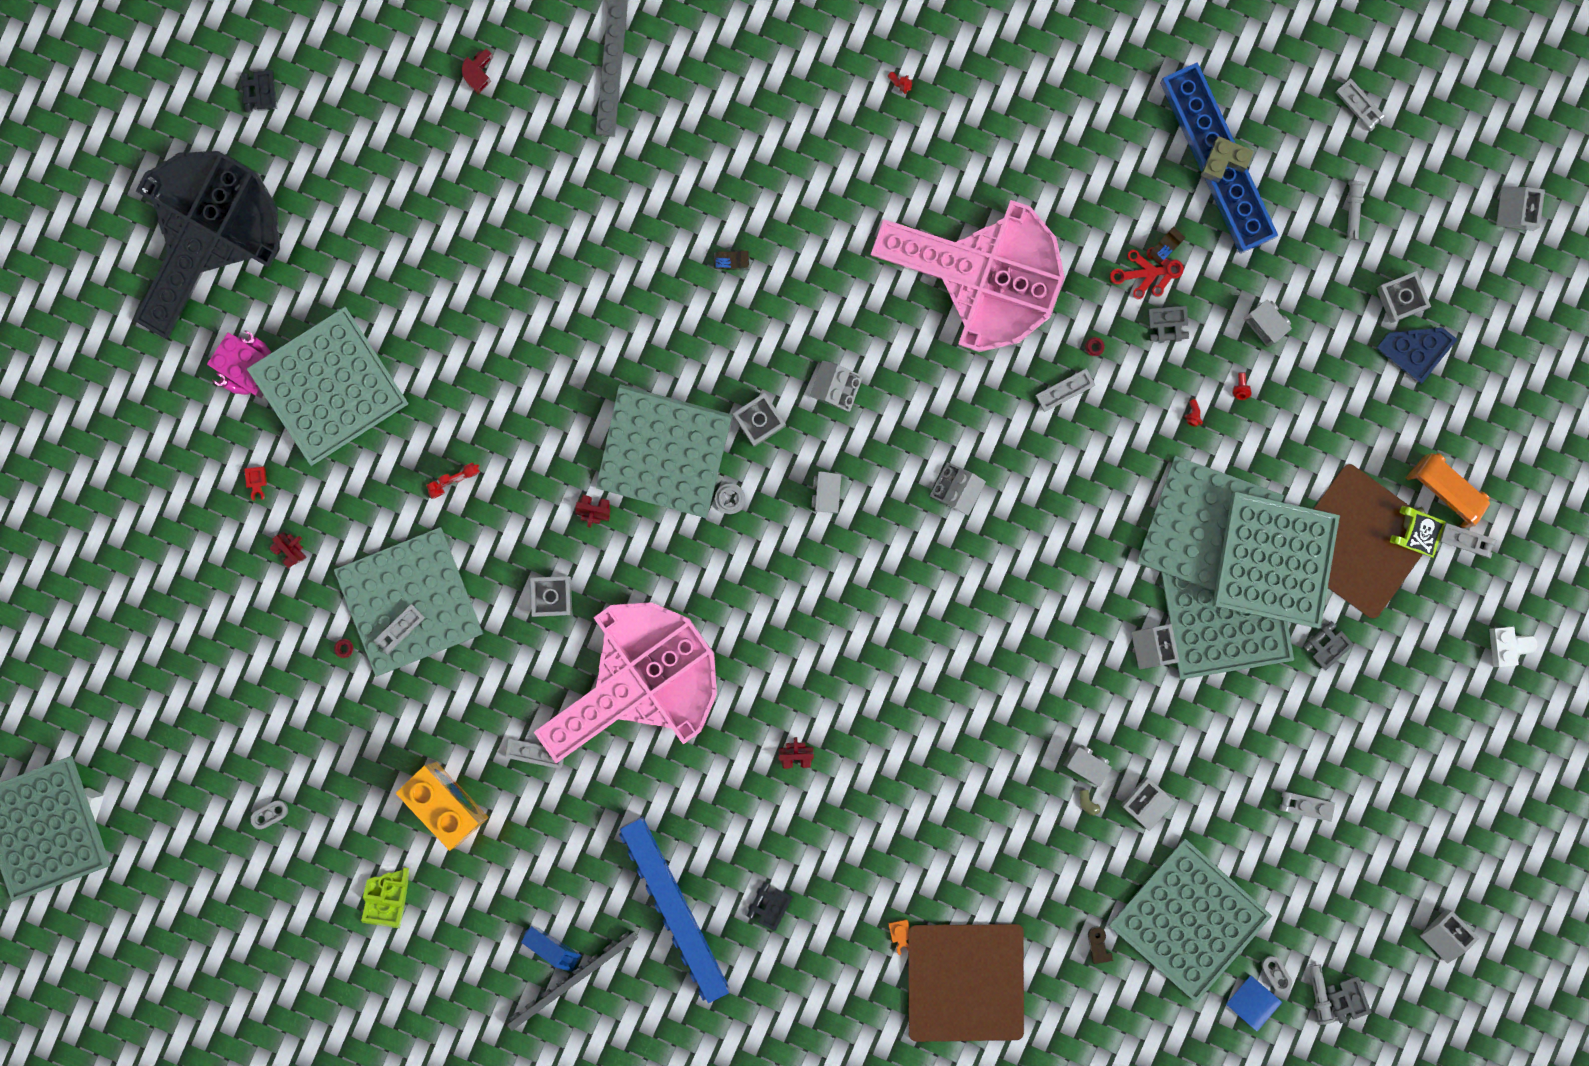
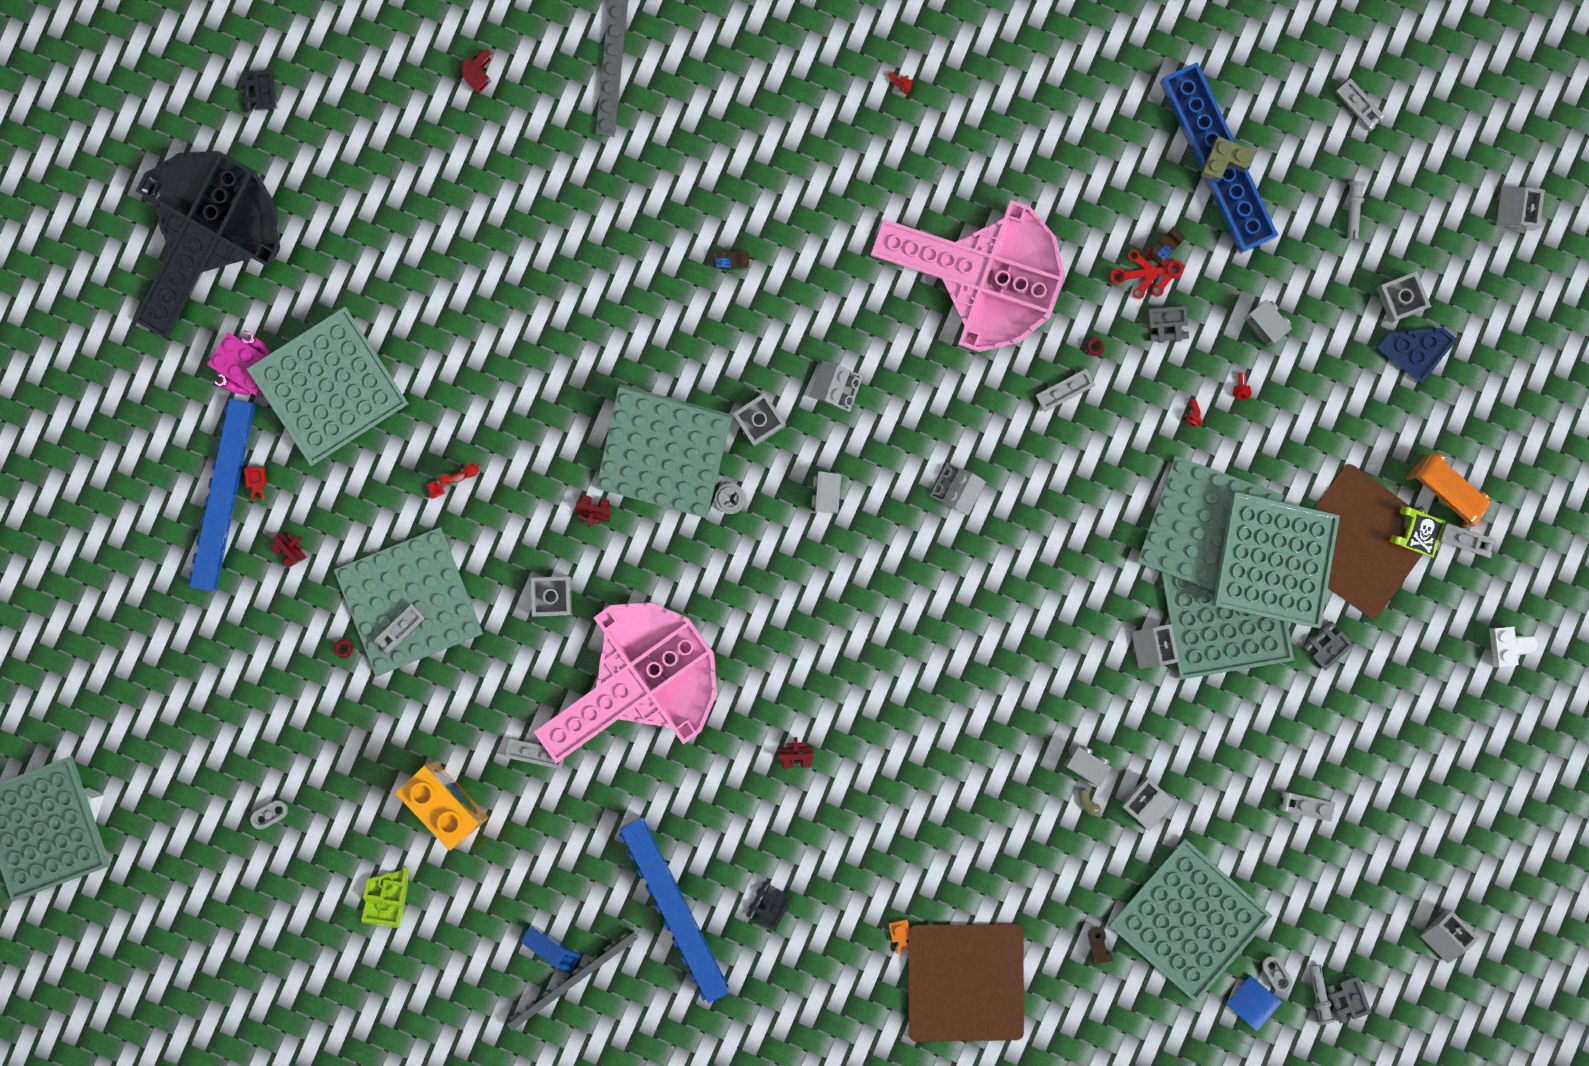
(222, 495): none -> blue brick

